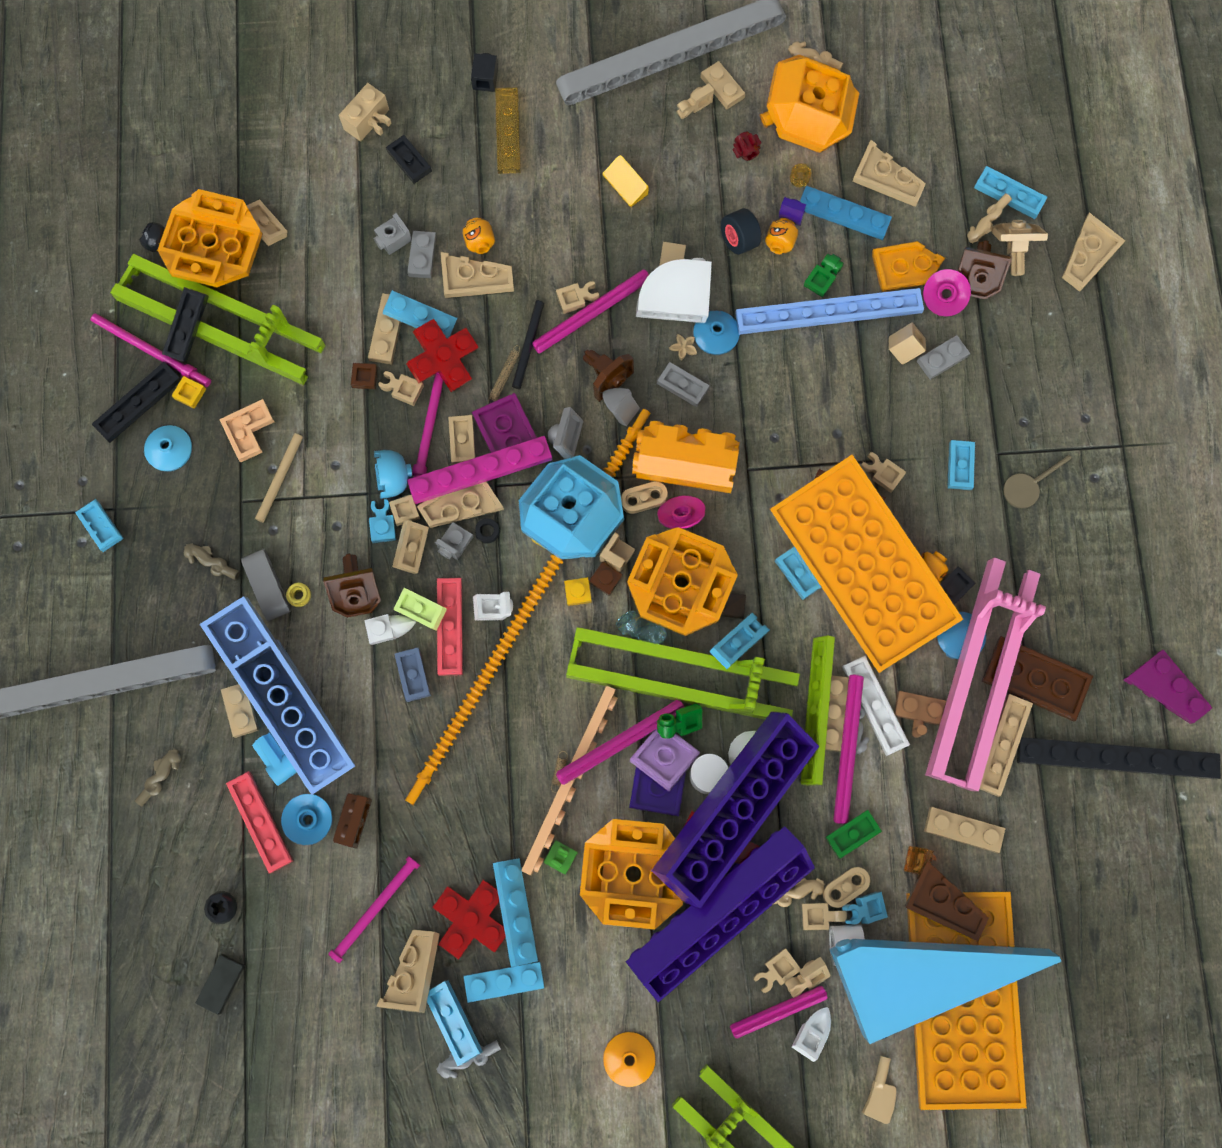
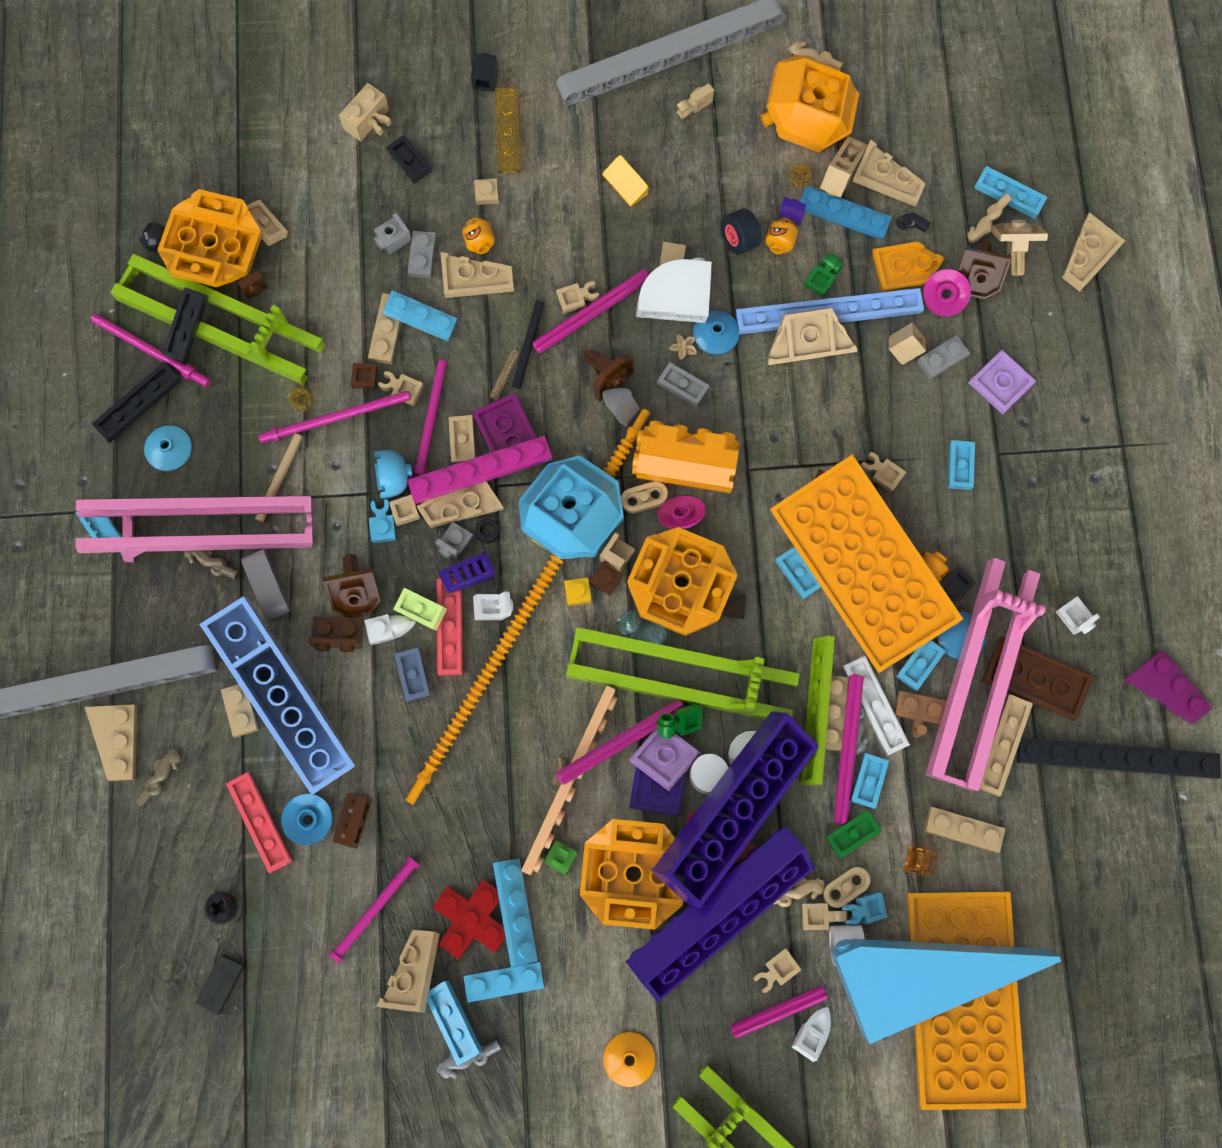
(116, 739): none -> tan wing
(133, 546): none -> bright pink piece
(188, 392): yellow plate -> none
(240, 428): light nougat plate -> none
(252, 284): none -> reddish brown plate
(276, 762): medium azure piece -> none
(277, 433): none -> dark pink bar
(293, 397): none -> clear yellow bush
(293, 589): light yellow plate -> none
(337, 633): none -> reddish brown bracket
(410, 547): tan plate -> none
(442, 355): red plate -> none
(485, 565): none -> dark purple slope
(486, 191): none -> tan plate
(566, 434): light grey tile -> none
(724, 85): tan plate -> none
(739, 641): medium azure plate -> none
(747, 146): dark red gear -> none
(809, 336): none -> tan wing
(810, 976): tan plate -> none
(843, 167): none -> tan slope
(869, 781): none -> medium azure plate
(882, 1095): tan piece -> none
(911, 221): none -> black arm
(920, 664): none -> medium azure plate
(945, 904): reddish brown wing -> none
(1002, 382): none -> lavender tile
(1023, 490): dark tan piece -> none
(1077, 616): none -> white bracket

